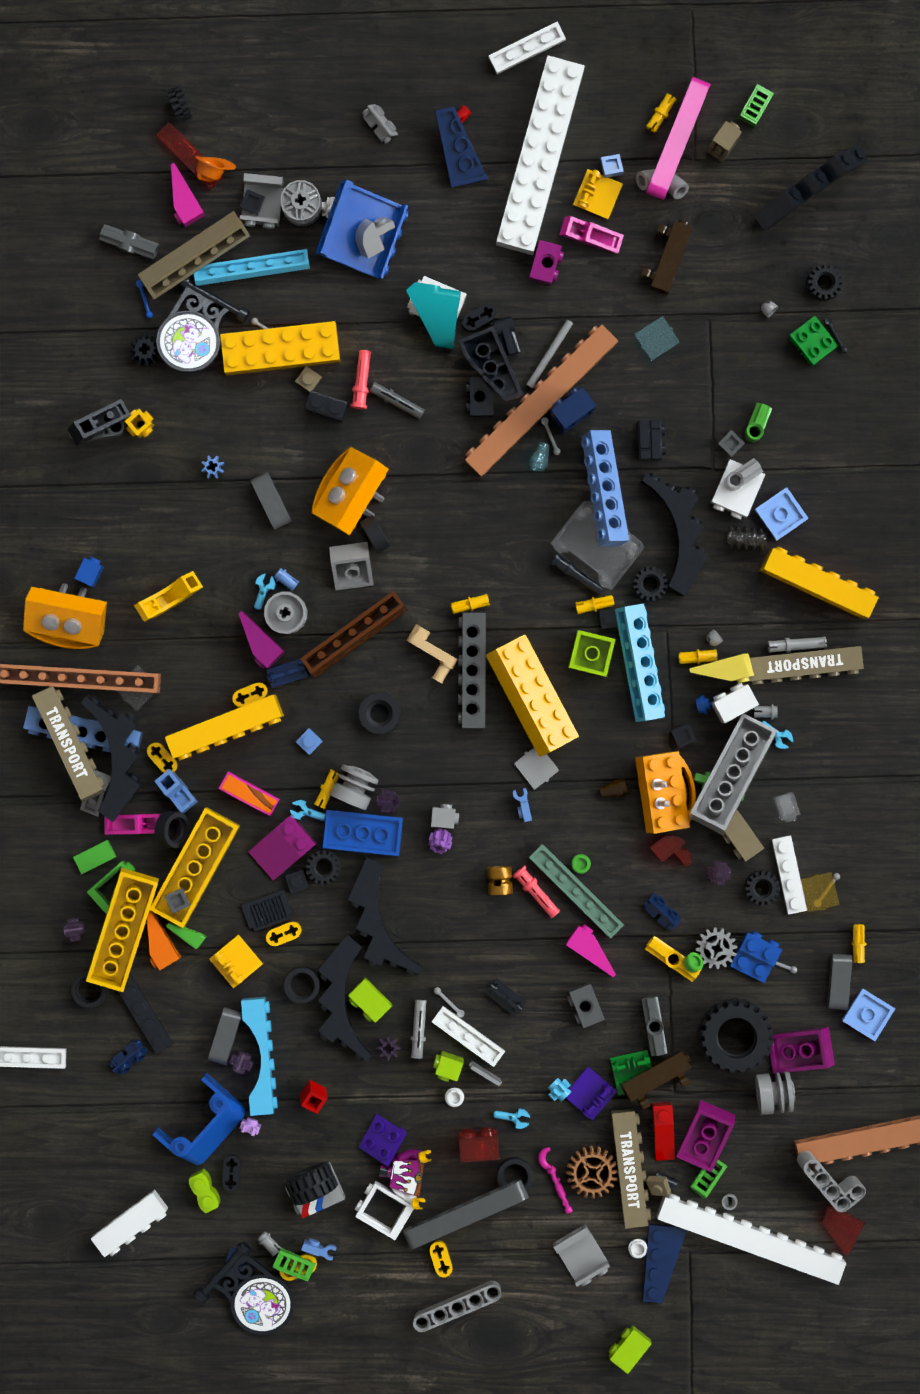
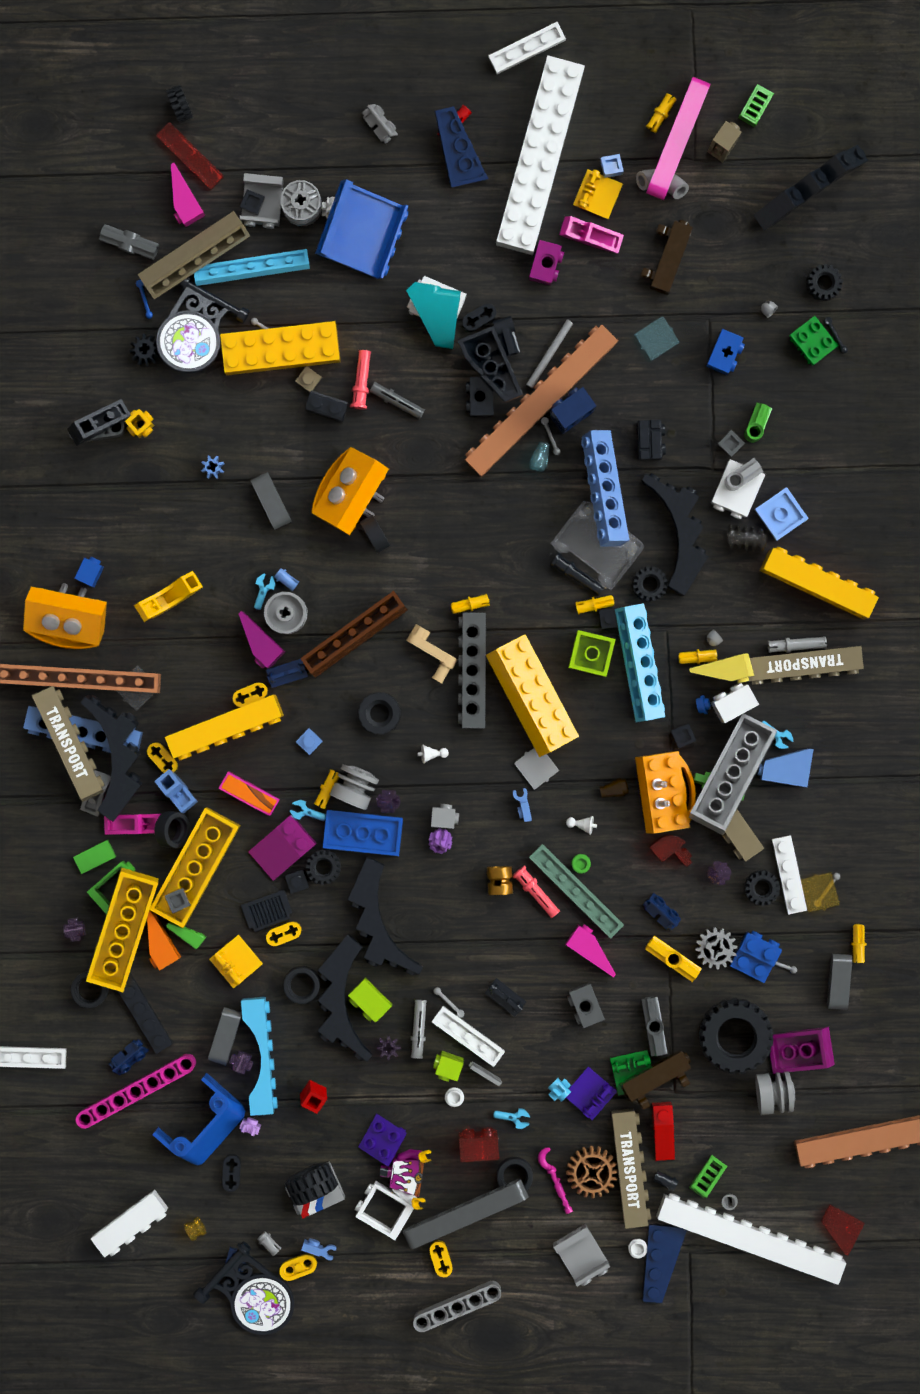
(129, 1097): none -> dark pink beam
(195, 1229): none -> clear yellow wheel
(207, 1195): lime brick -> none
(212, 168): orange piece -> none
(291, 1271): bright green slope -> none
(351, 566): light grey slope -> none
(368, 235): light grey brick -> none
(428, 753): none -> white piece
(585, 824): none -> white piece
(629, 1348): lime brick -> none
(658, 1186): dark tan plate -> none
(693, 962): bright green tile -> none
(706, 1136): magenta slope -> none
(717, 360): none -> blue brick
(767, 711): light grey pin -> none
(787, 807): clear brick -> none
(788, 768): none -> medium blue slope
(840, 1195): light grey beam -> none
(868, 1014): light blue plate -> none

